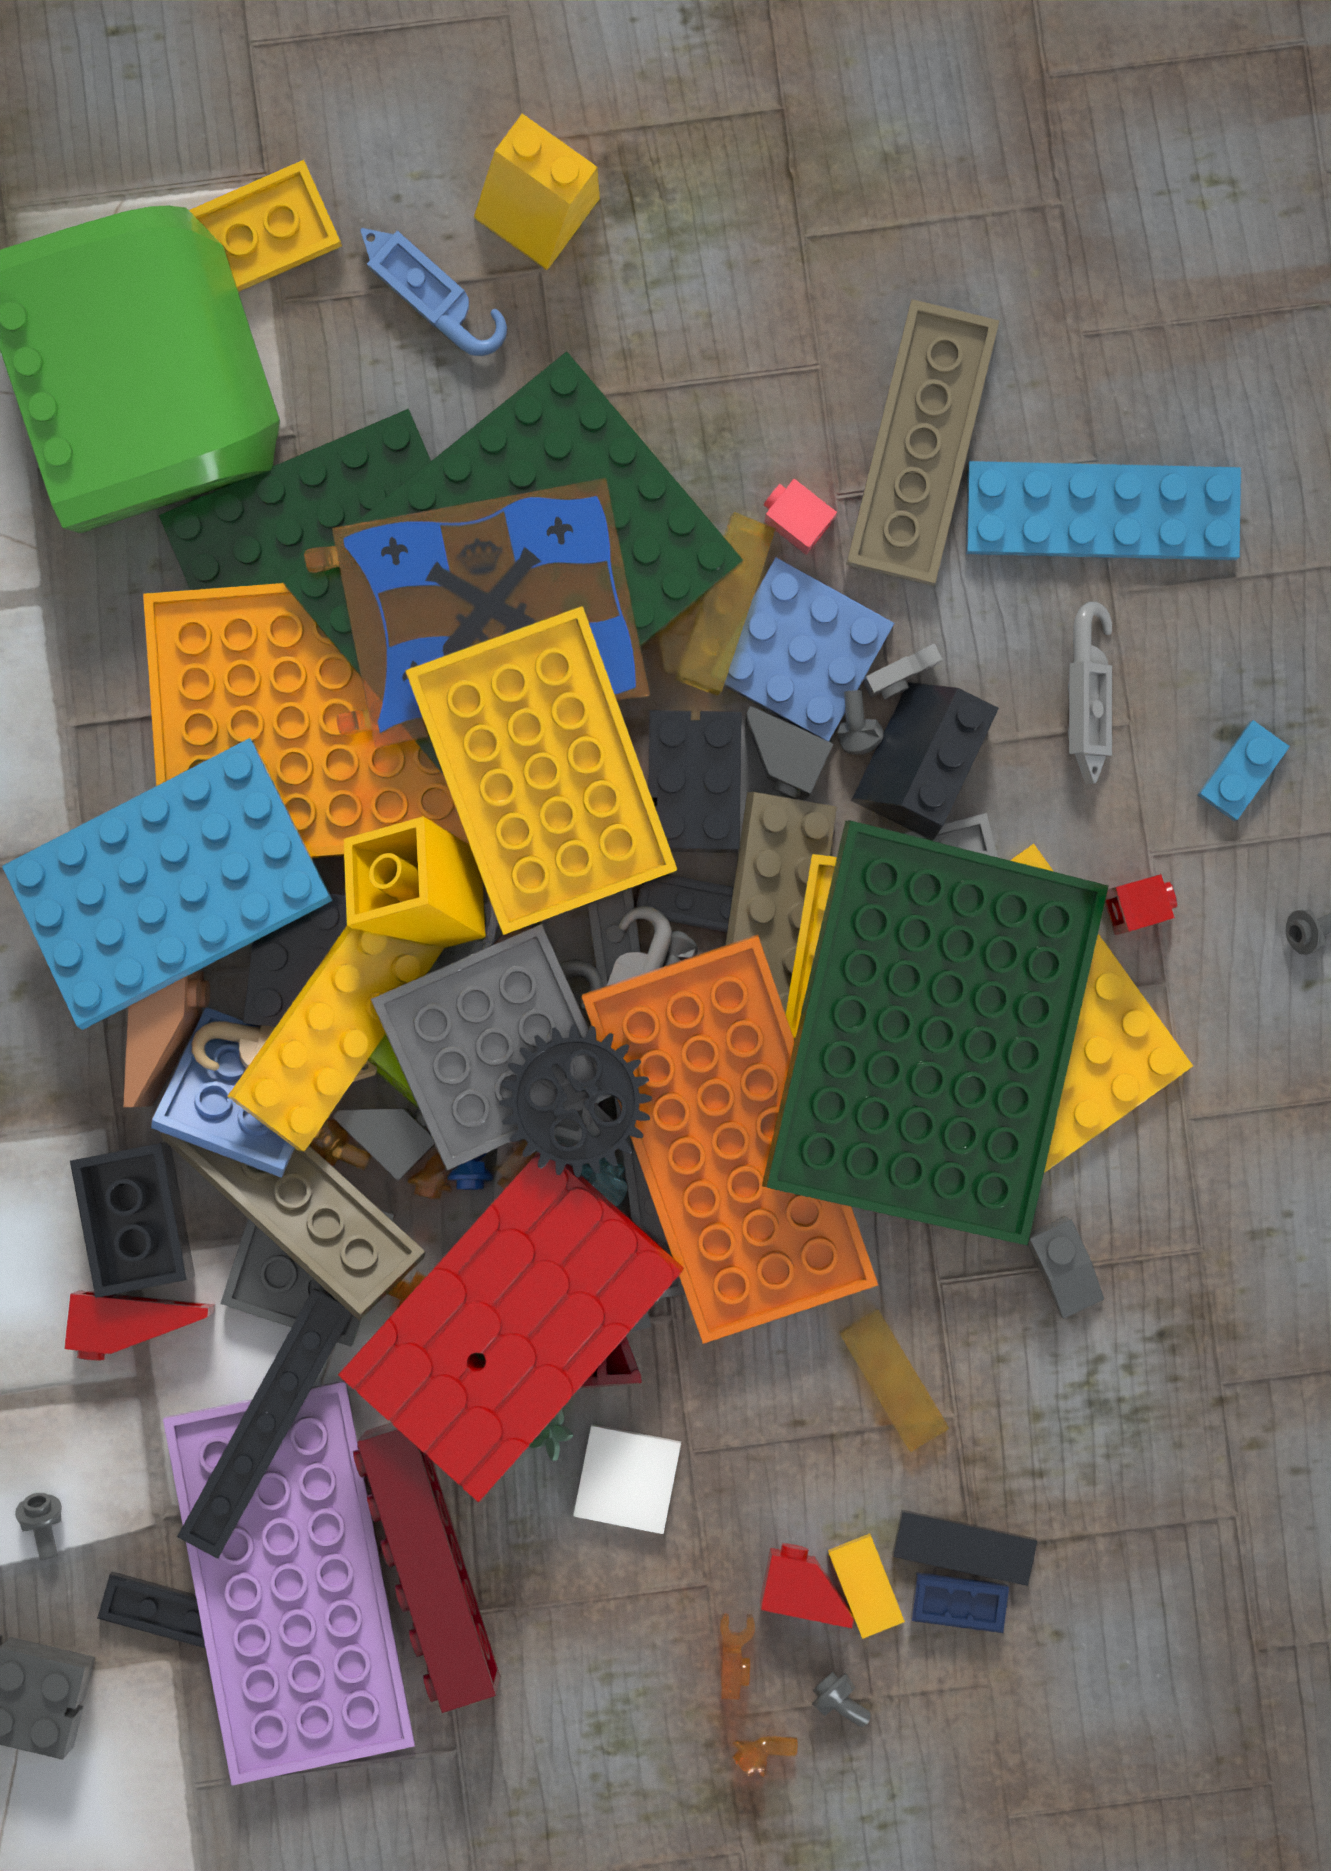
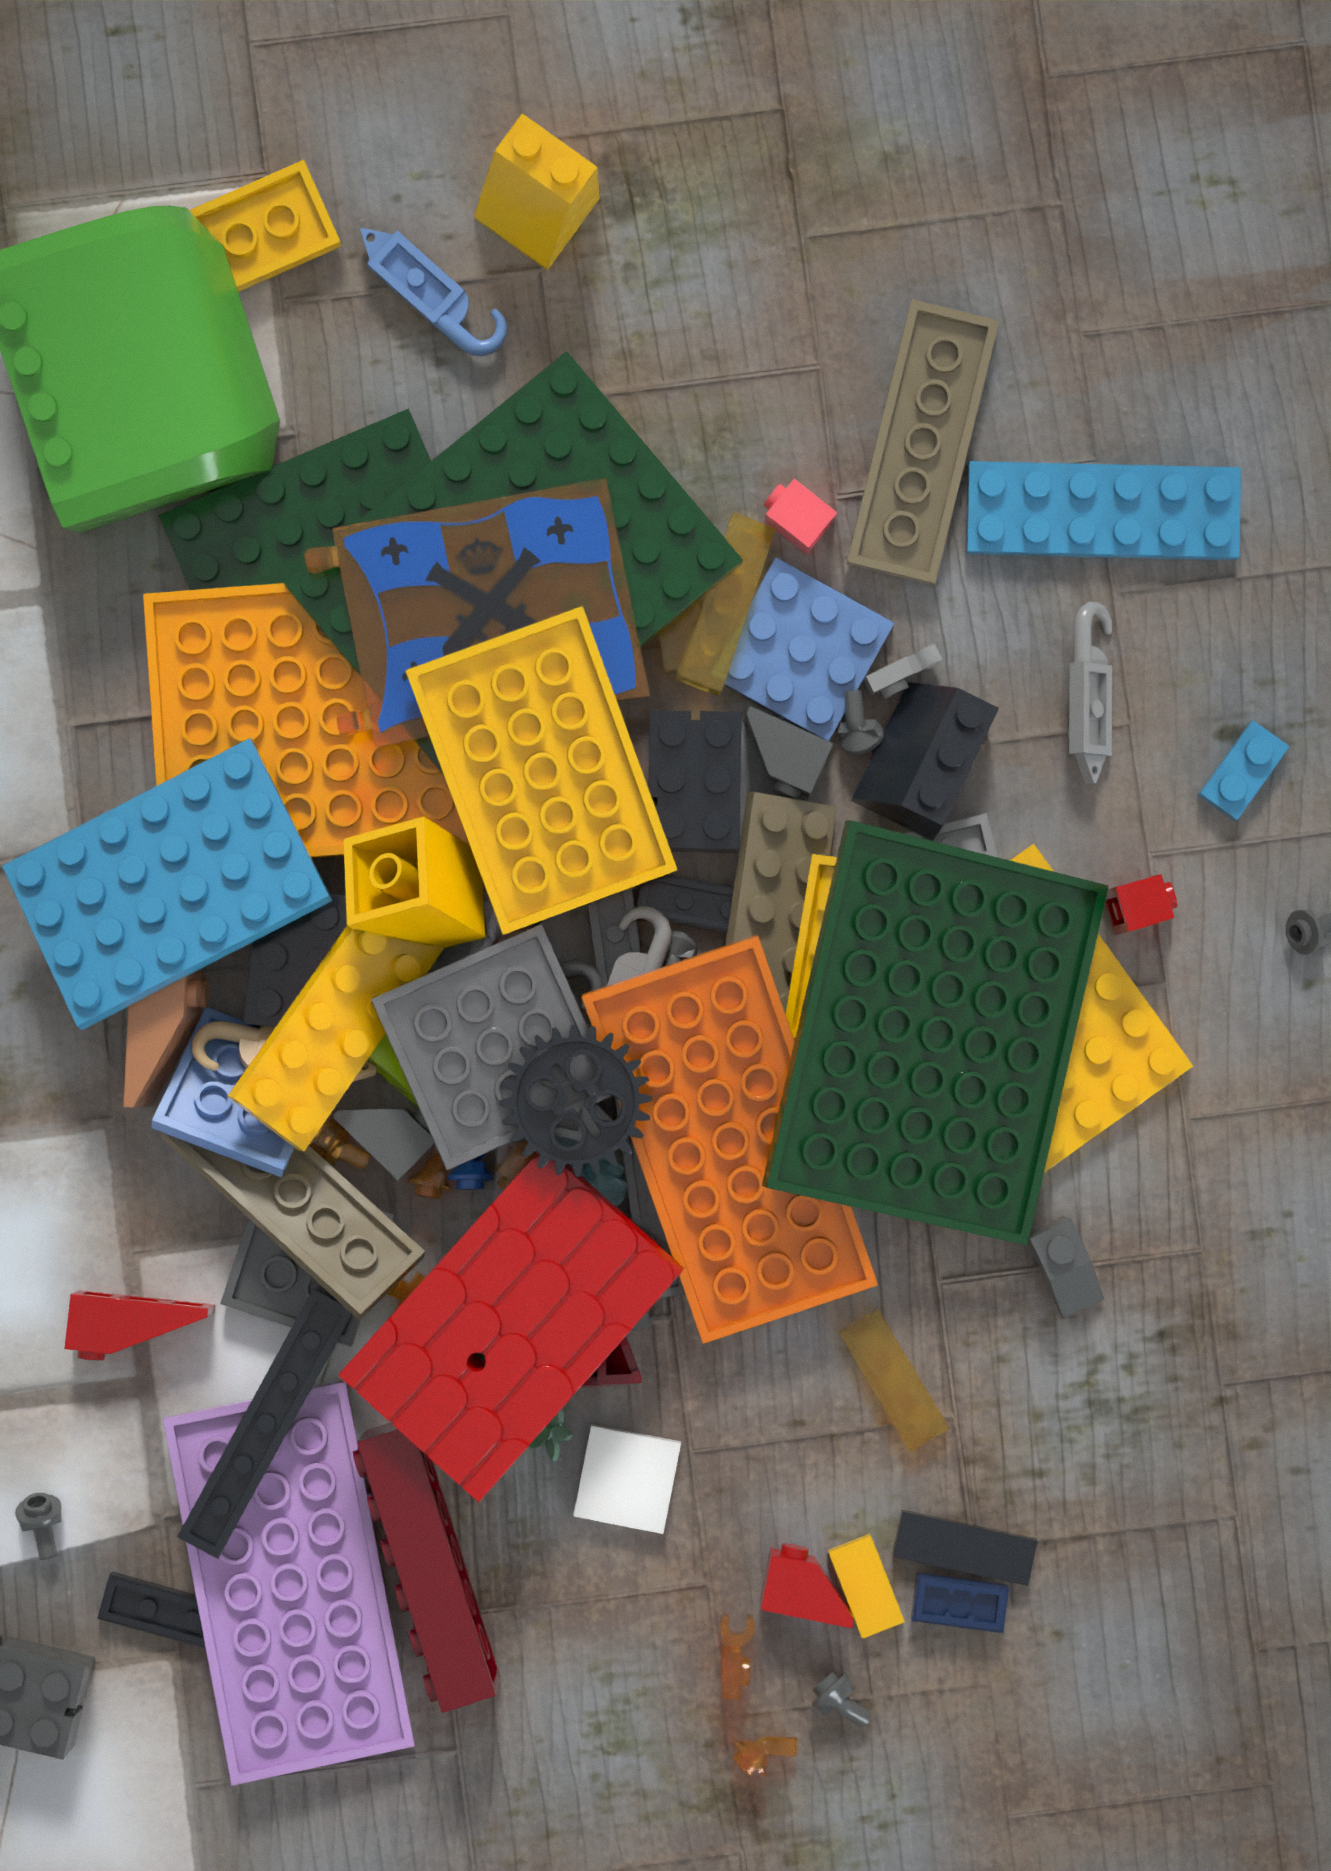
(132, 1219): black brick -> none

